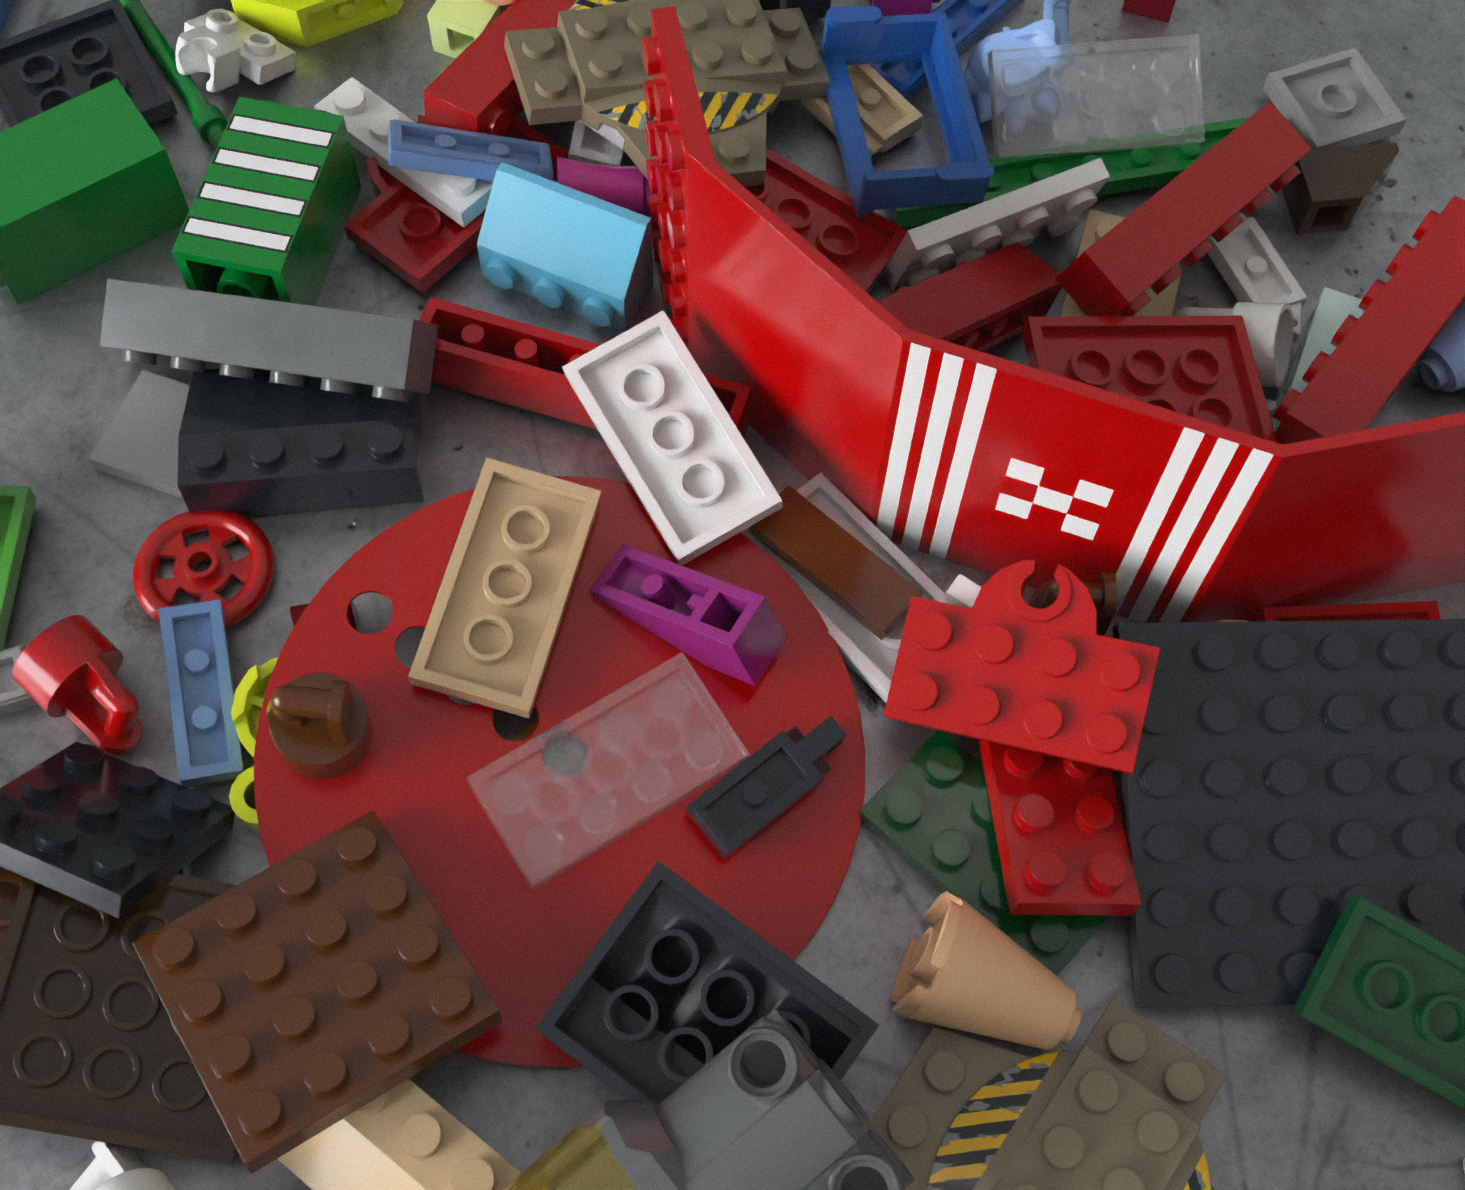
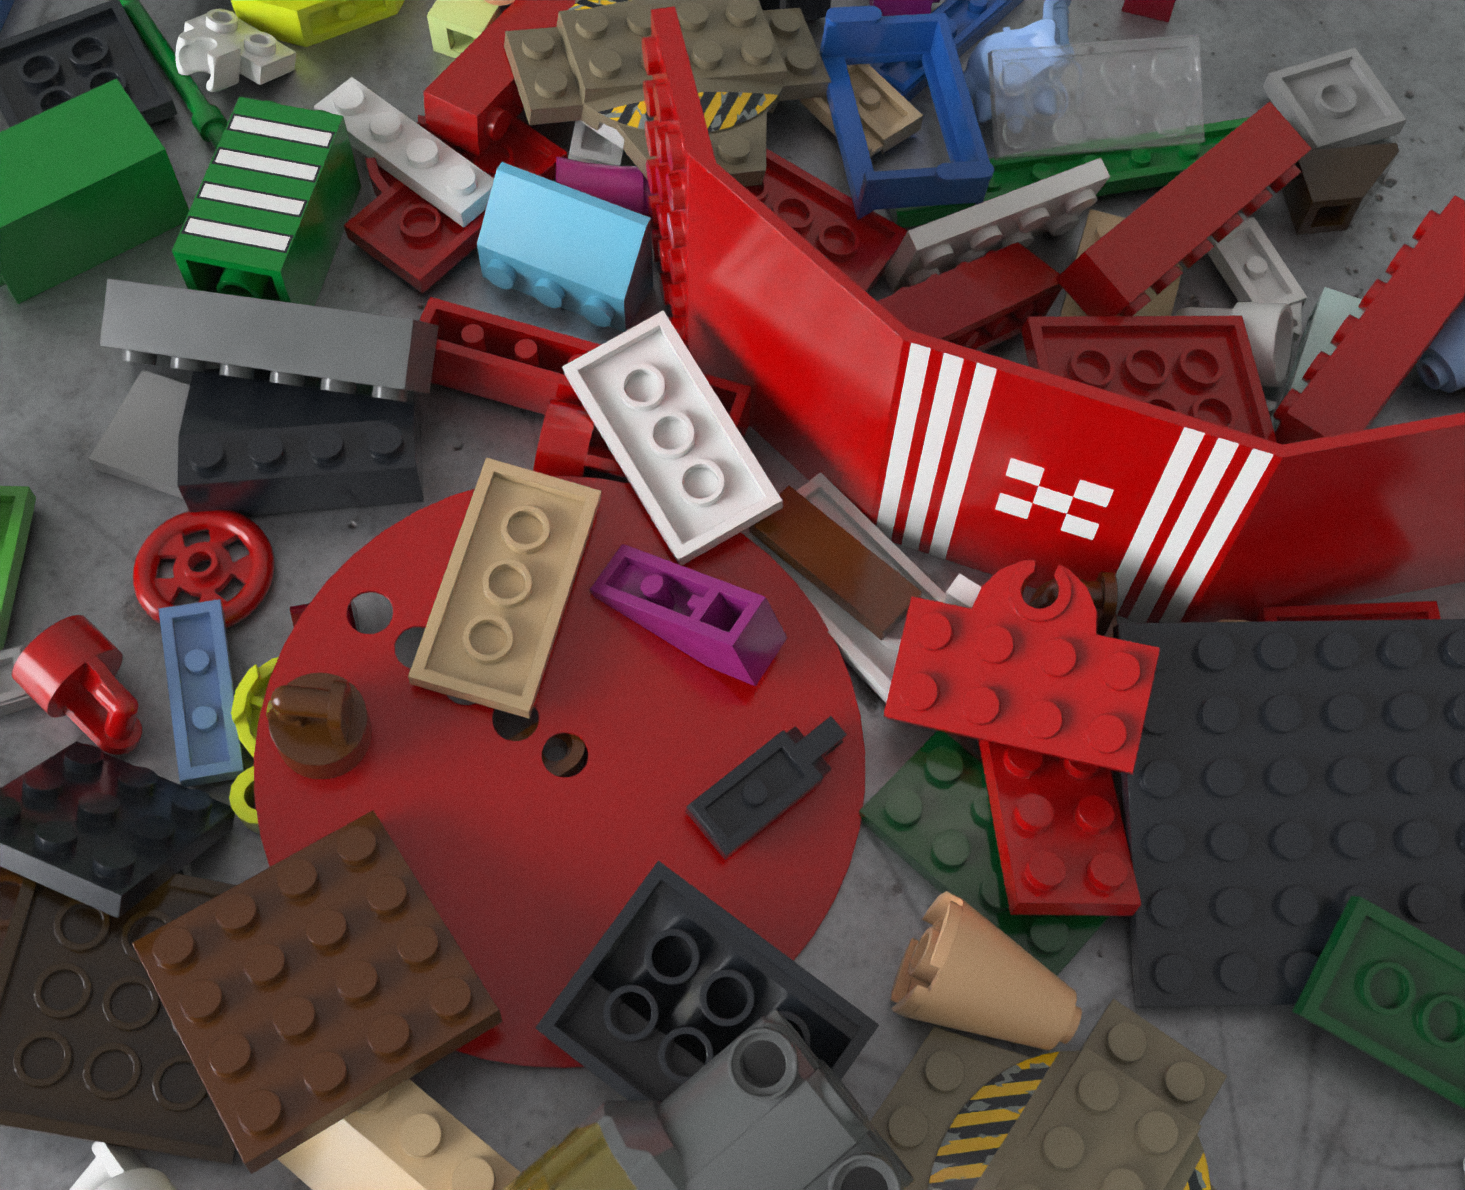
(462, 151): medium blue tile -> none
(572, 444): none -> red piece
(607, 770): clear plate -> none

